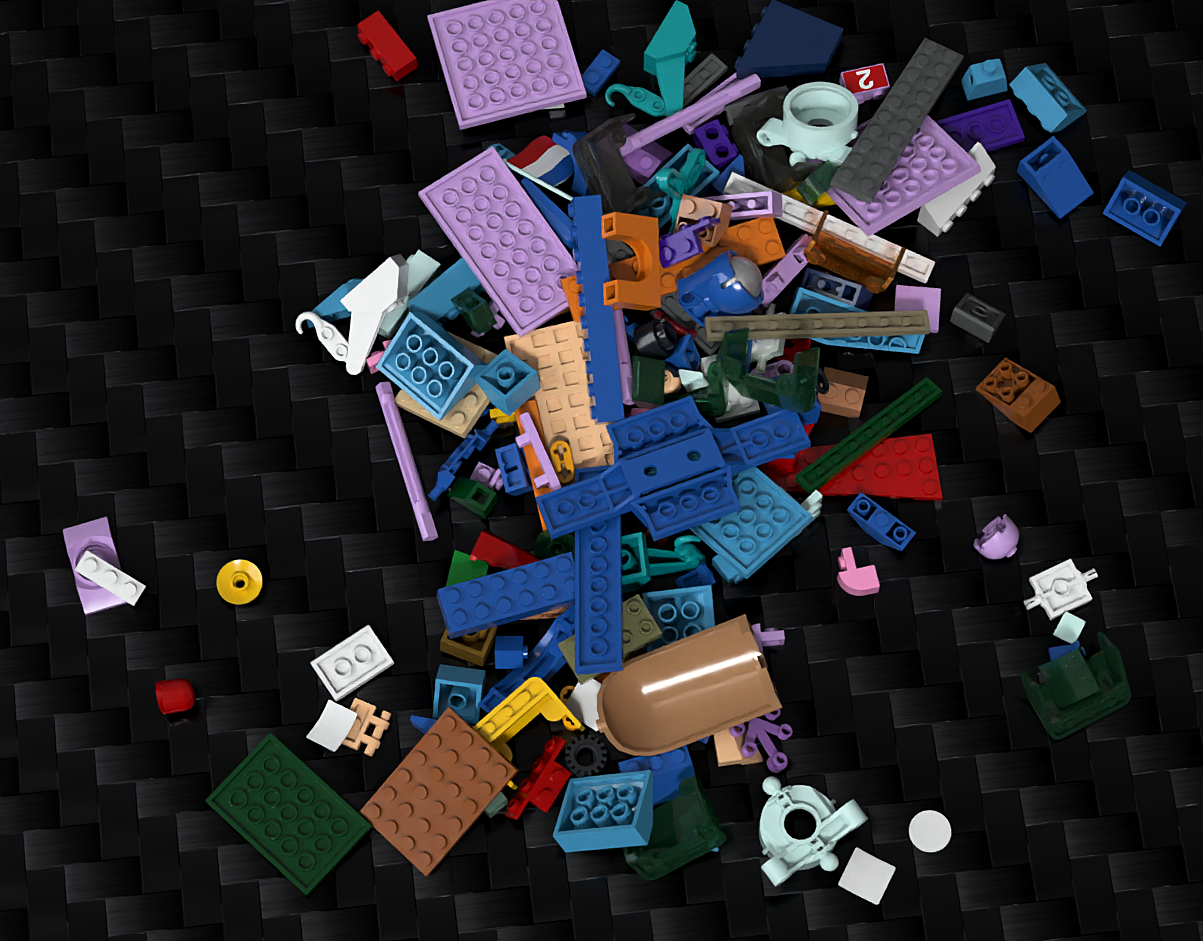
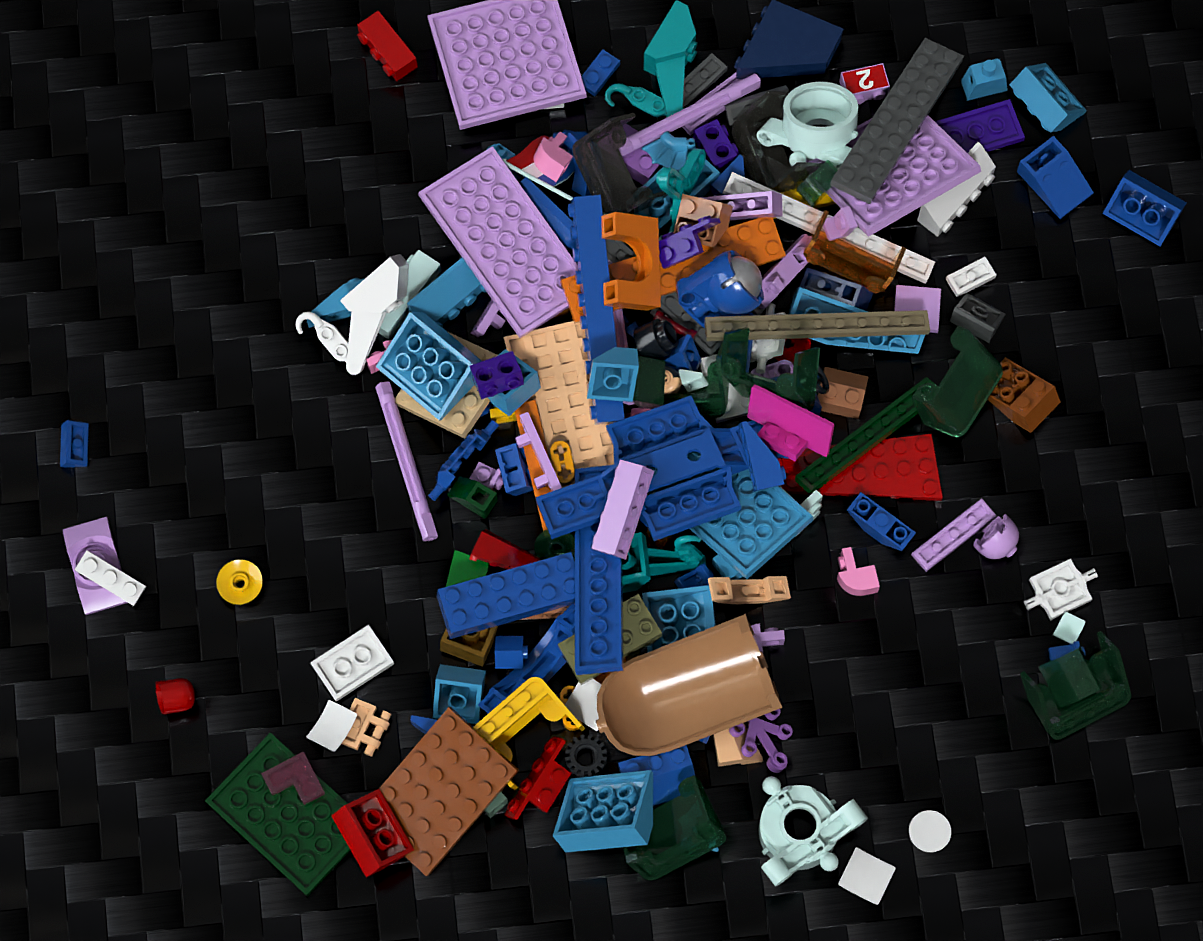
(74, 444): none -> blue slope
(294, 772): none -> clear pink plate
(372, 832): none -> red slope
(474, 311): clear green slope -> none
(496, 375): none -> dark purple brick
(551, 158): none -> bright pink brick
(614, 375): none -> dark azure slope
(622, 509): none -> lavender brick
(670, 150): none -> dark azure arm
(749, 591): none -> light nougat slope
(761, 462): none -> blue slope
(787, 426): none -> dark pink bracket
(840, 225): none -> lavender bracket
(953, 535): none -> lavender tile
(963, 389): none -> clear green windscreen
(971, 277): none -> white plate

